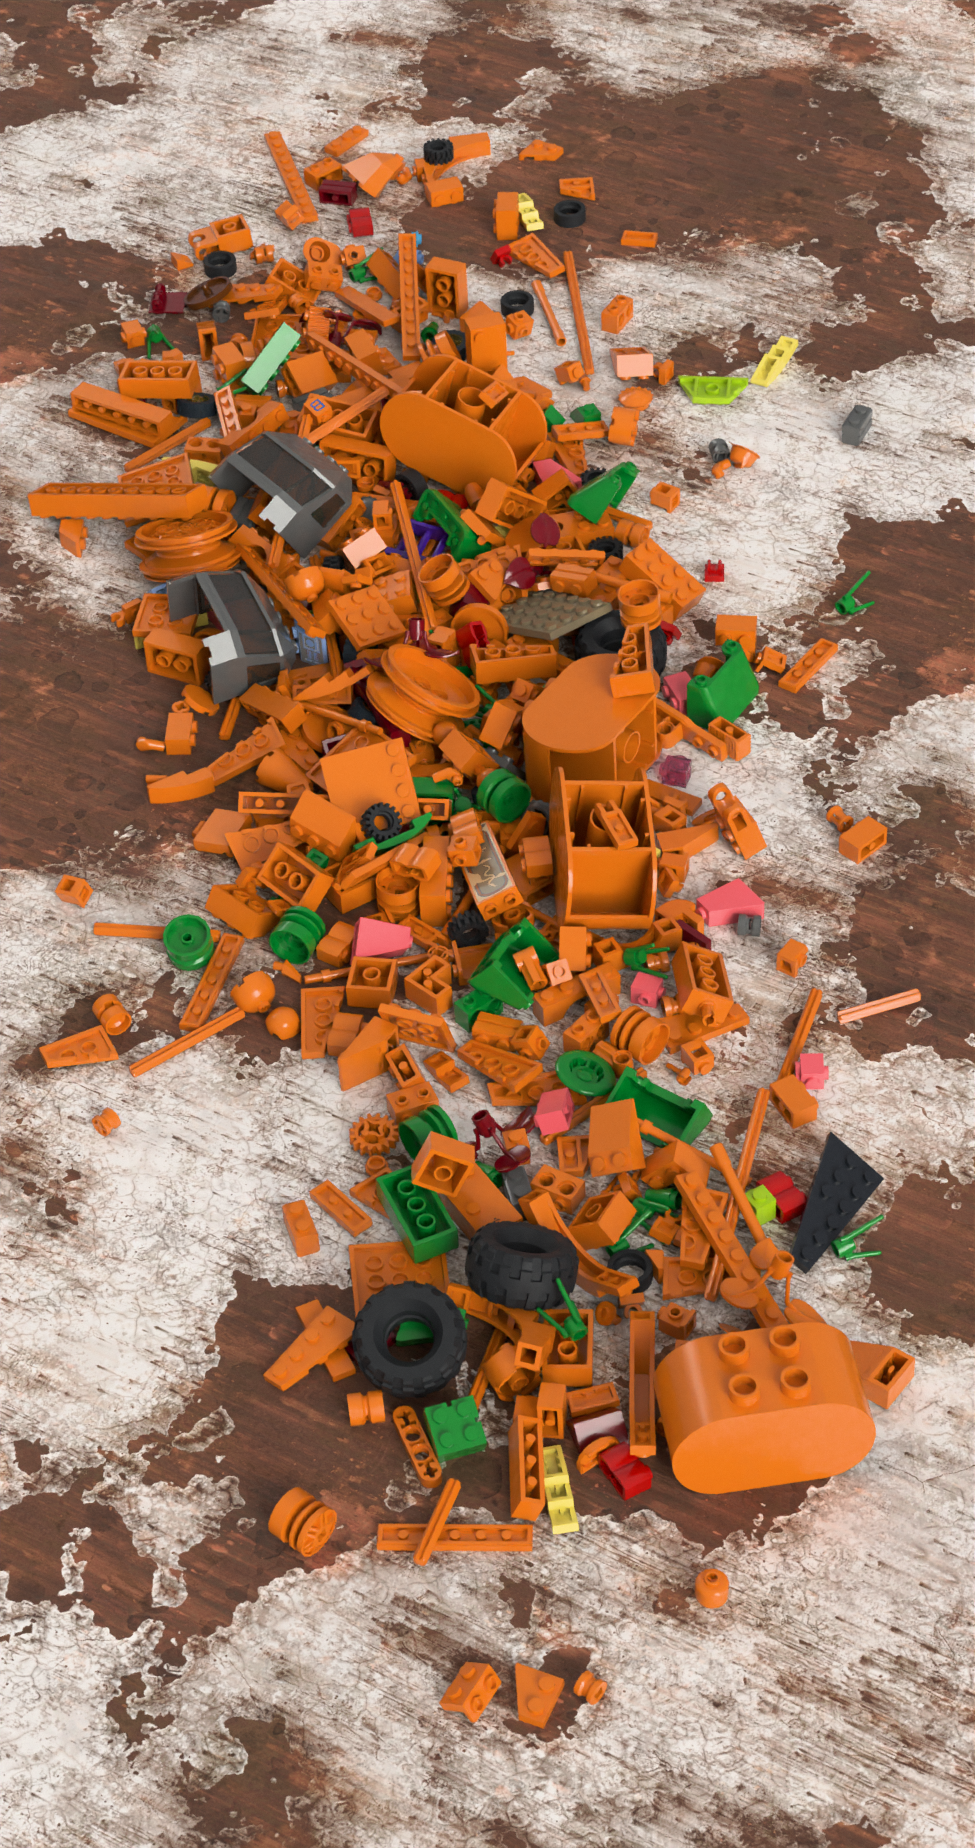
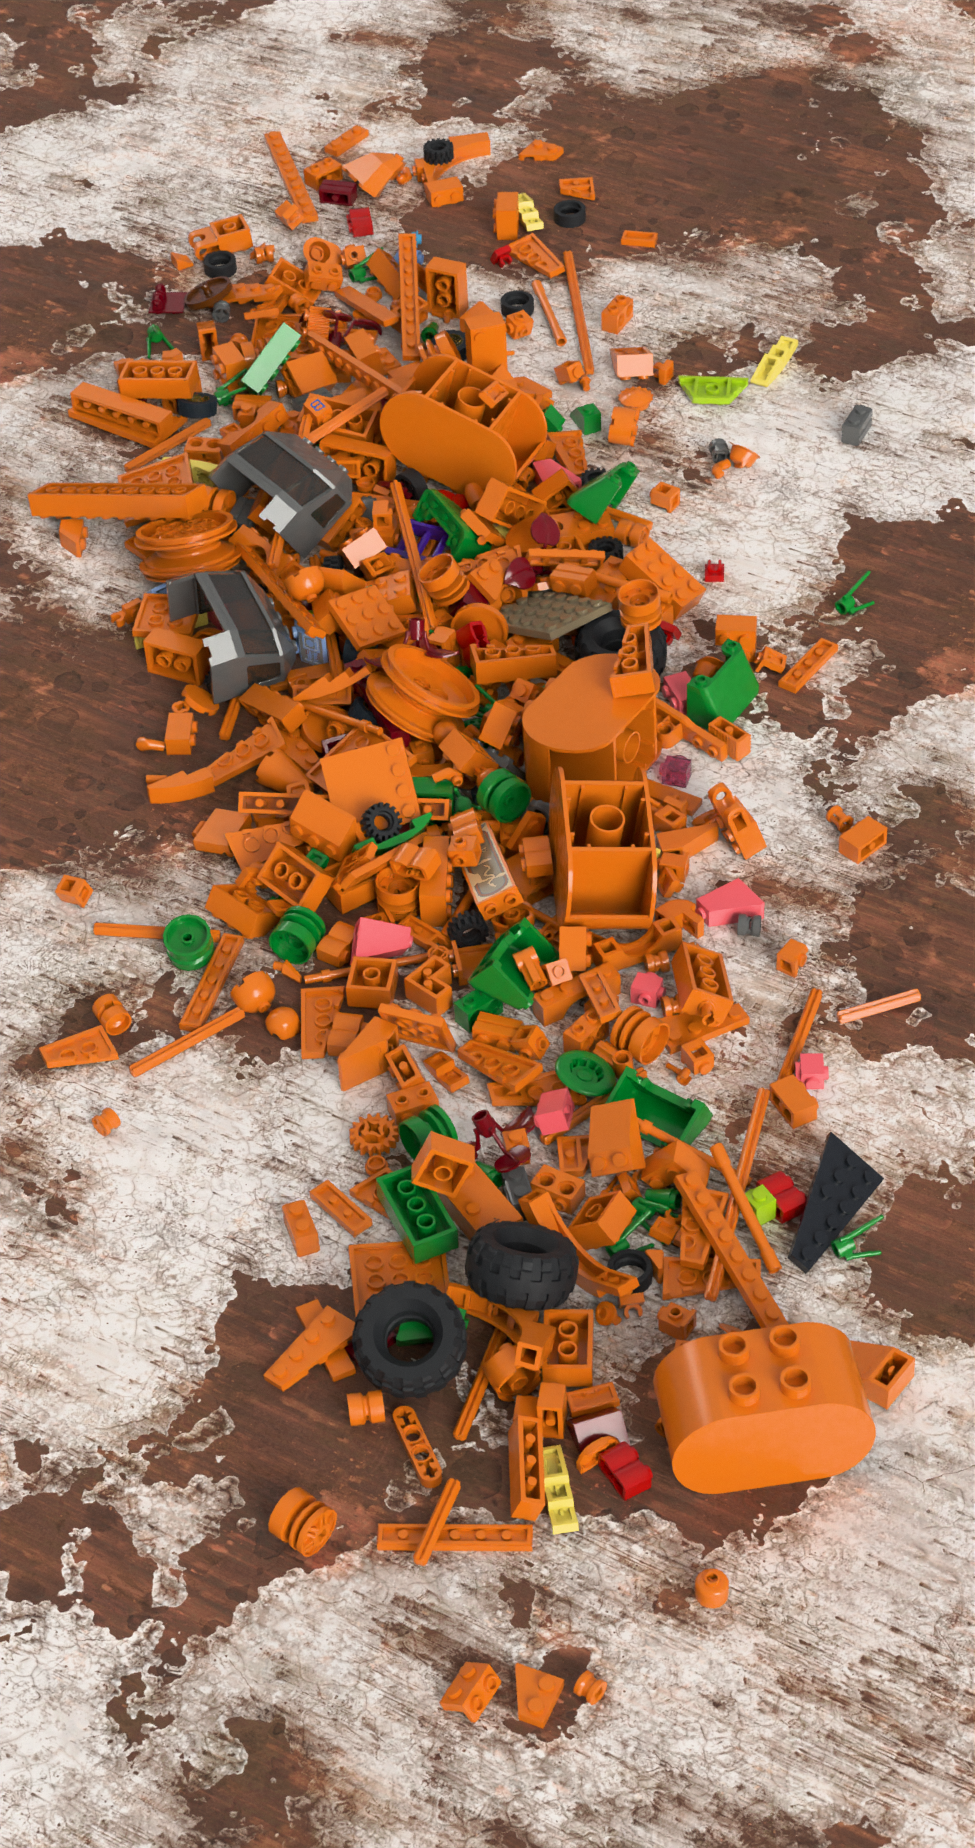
(132, 334): orange brick -> none
(227, 410): orange plate -> none
(284, 684): orange plate -> none
(360, 579): orange bracket -> none
(454, 1429): green piece -> none
(574, 1325): green plant -> none
(580, 431): orange plate -> none
(616, 825): orange hinge -> none
(637, 956): green plant -> none
(641, 1388): orange arch -> none
(690, 934): dark red tile -> none
(777, 1263): orange plant -> none

